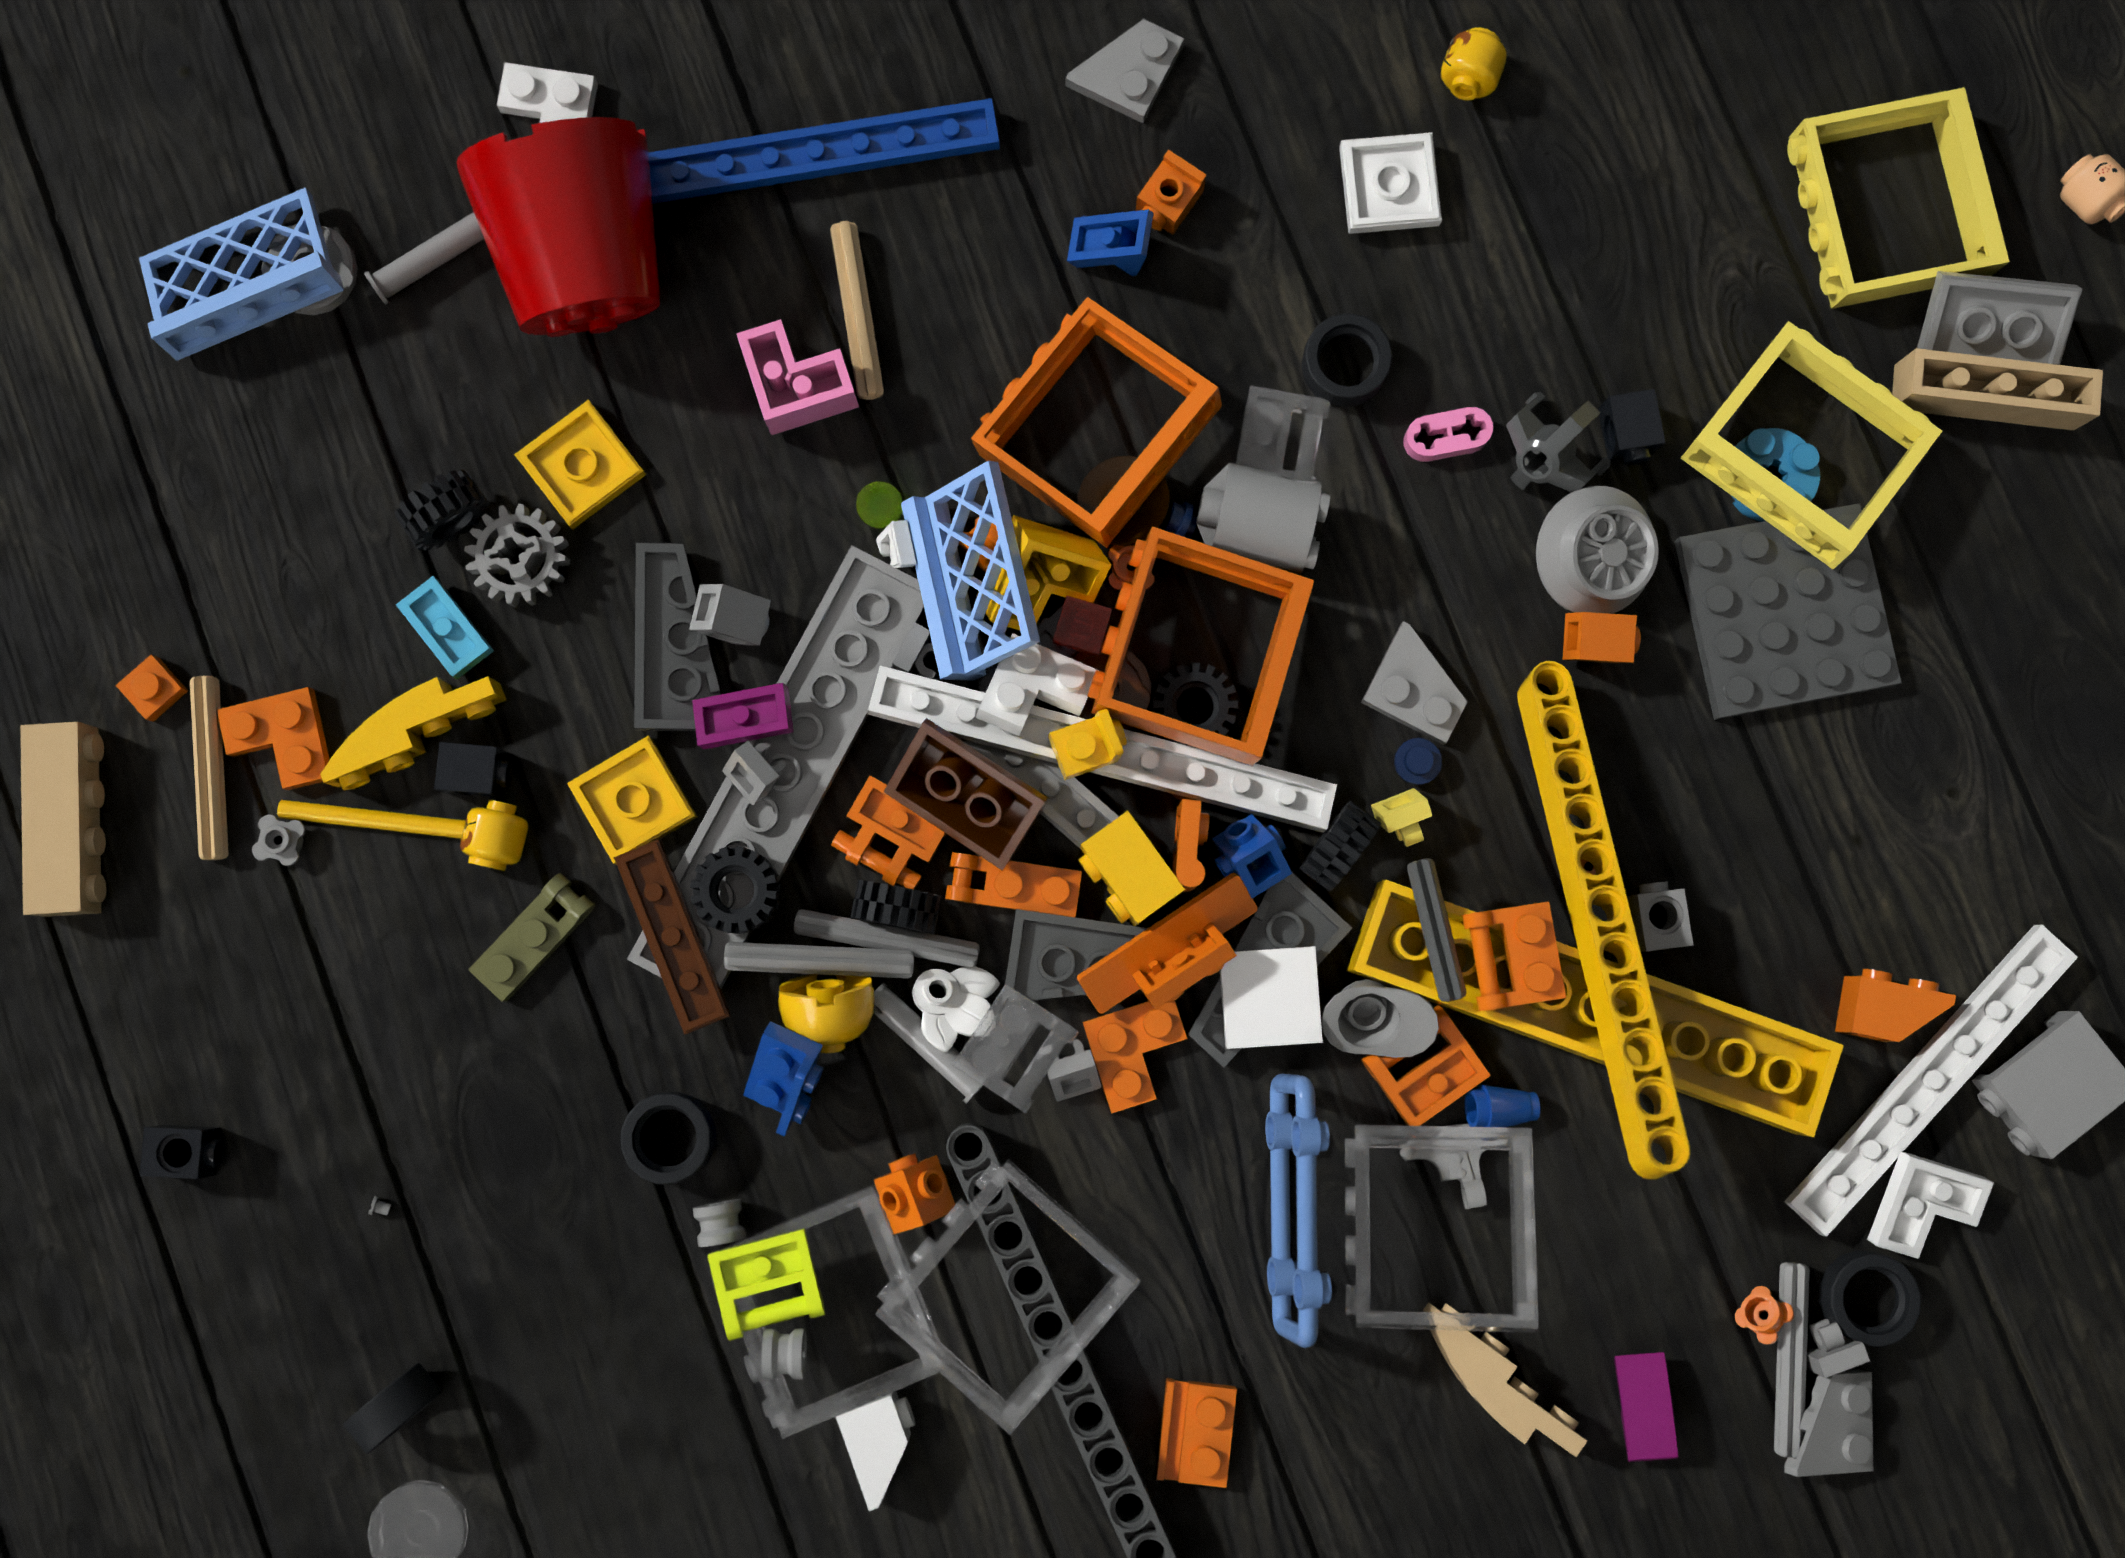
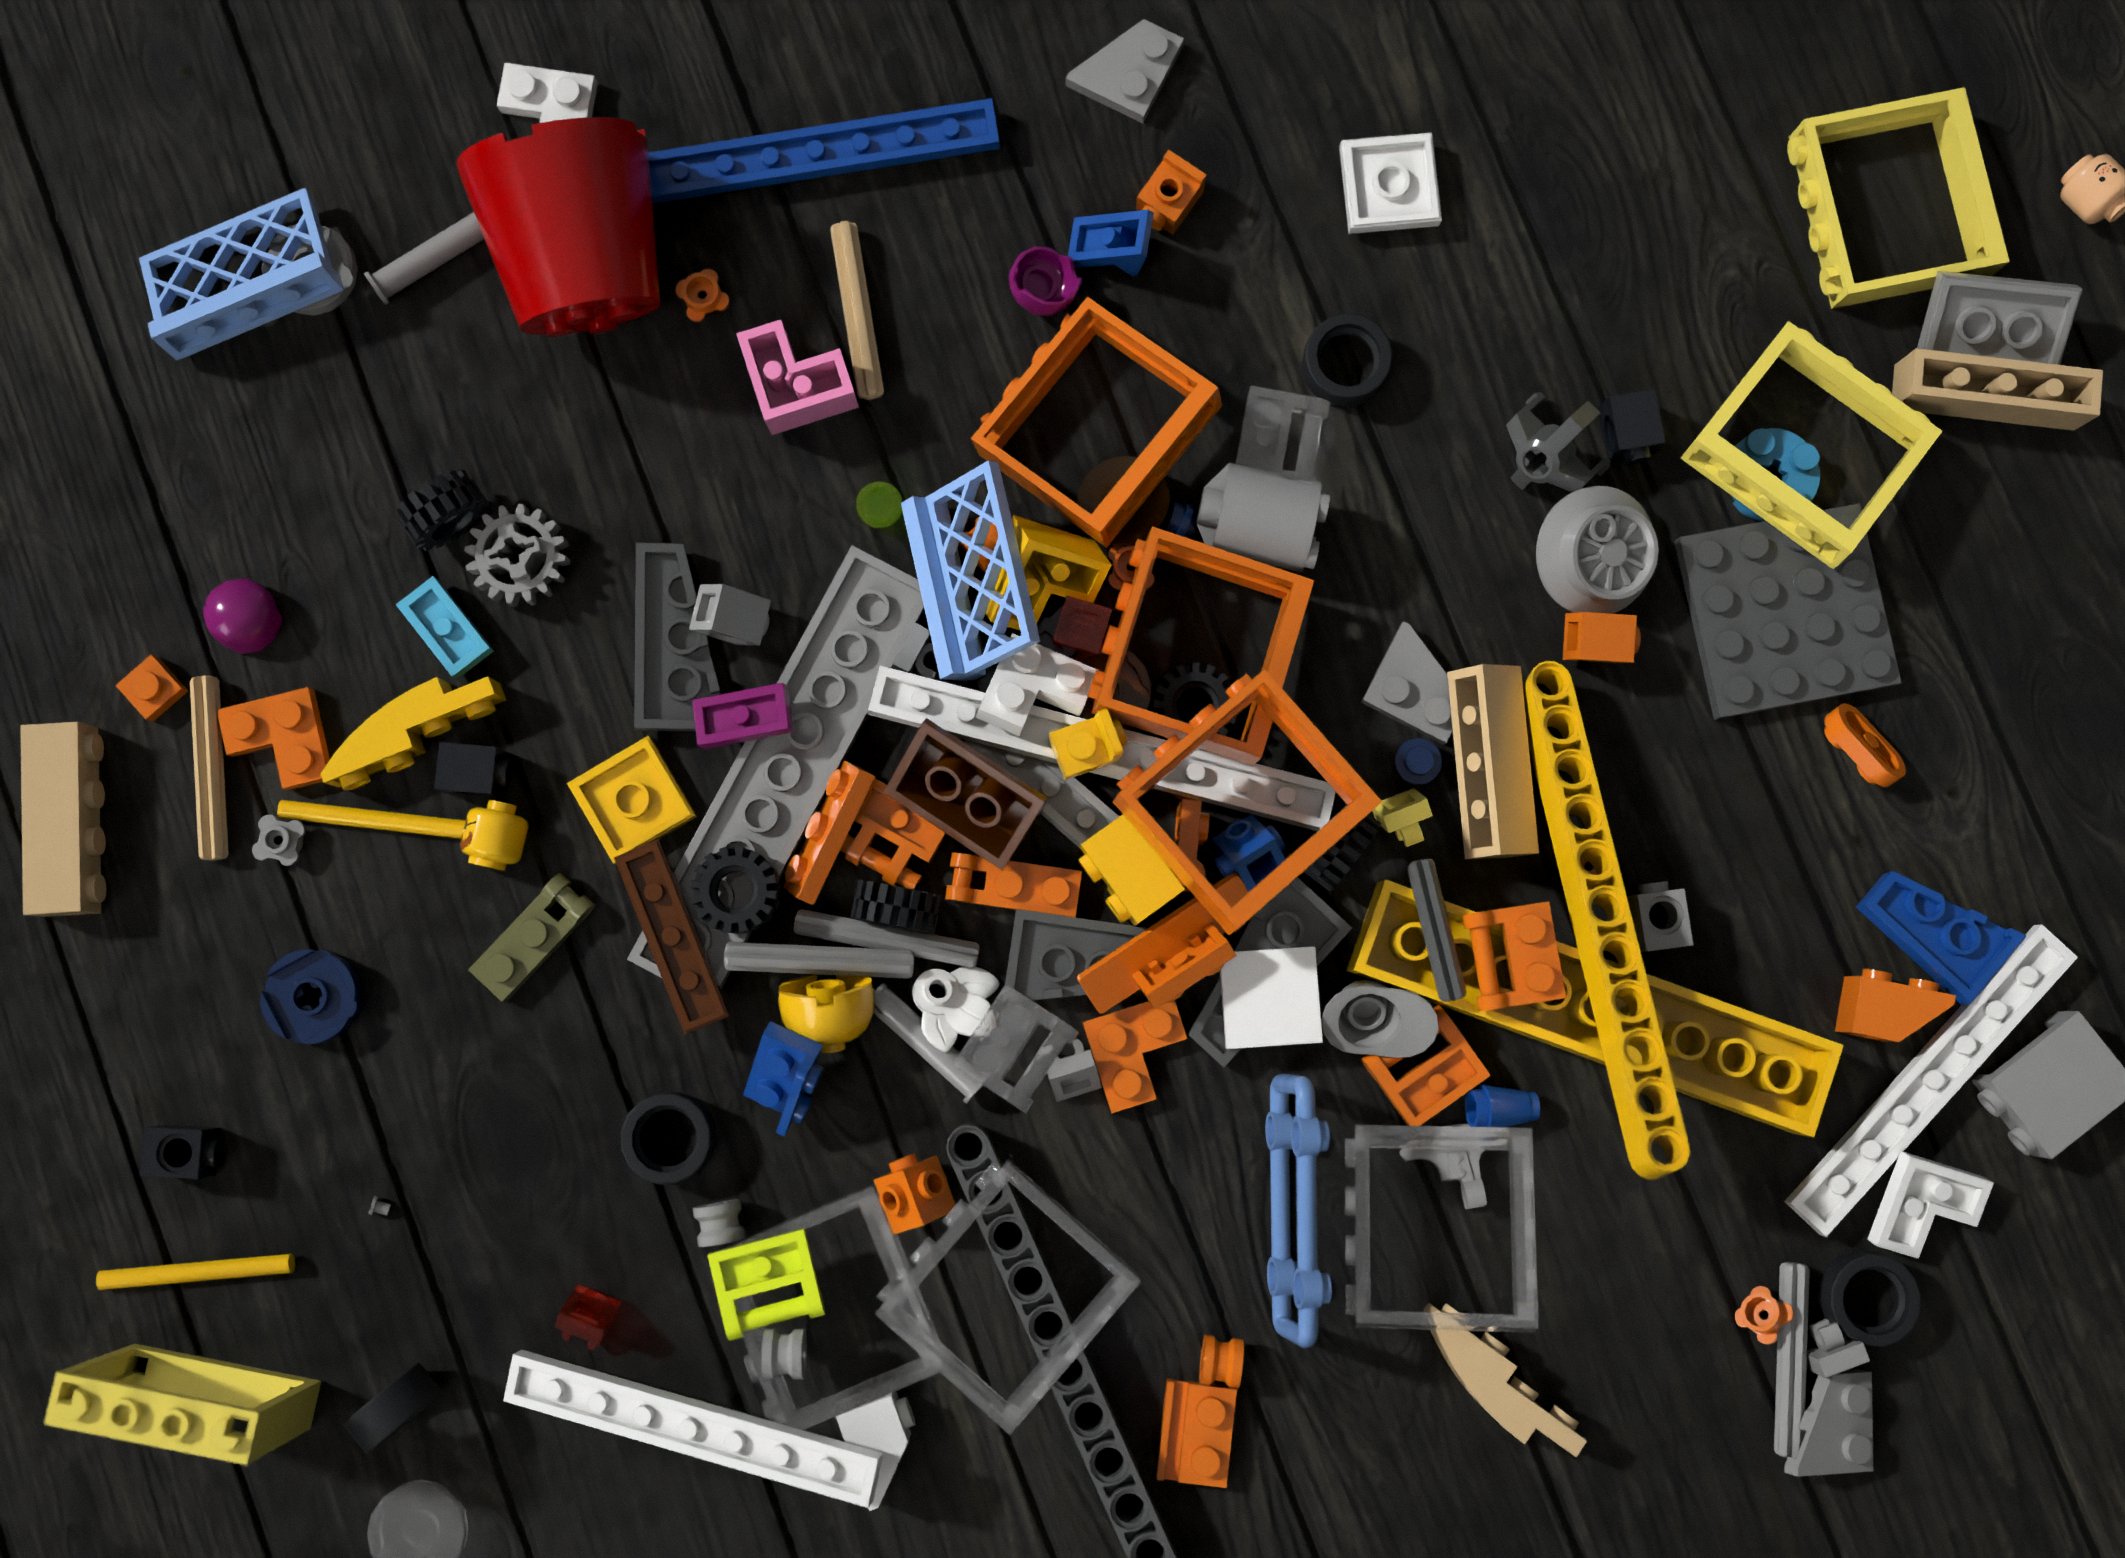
(183, 1403): none -> light yellow window
(195, 1271): none -> yellow bar
(242, 615): none -> magenta hair
(285, 987): none -> dark blue plate
(580, 464): yellow tile -> none
(587, 1316): none -> clear red tile
(694, 1428): none -> white plate
(699, 282): none -> orange plate
(752, 772): light grey tile -> none
(827, 831): none -> orange plate
(897, 544): white tile -> none
(1043, 281): none -> magenta hair
(1221, 1361): none -> orange wheel
(1309, 741): none -> orange window
(1445, 424): bright pink beam -> none
(1473, 64): yellow head -> none
(1492, 762): none -> tan brick
(1646, 1407): magenta slope -> none
(1862, 742): none -> orange plate
(1945, 940): none -> blue wing

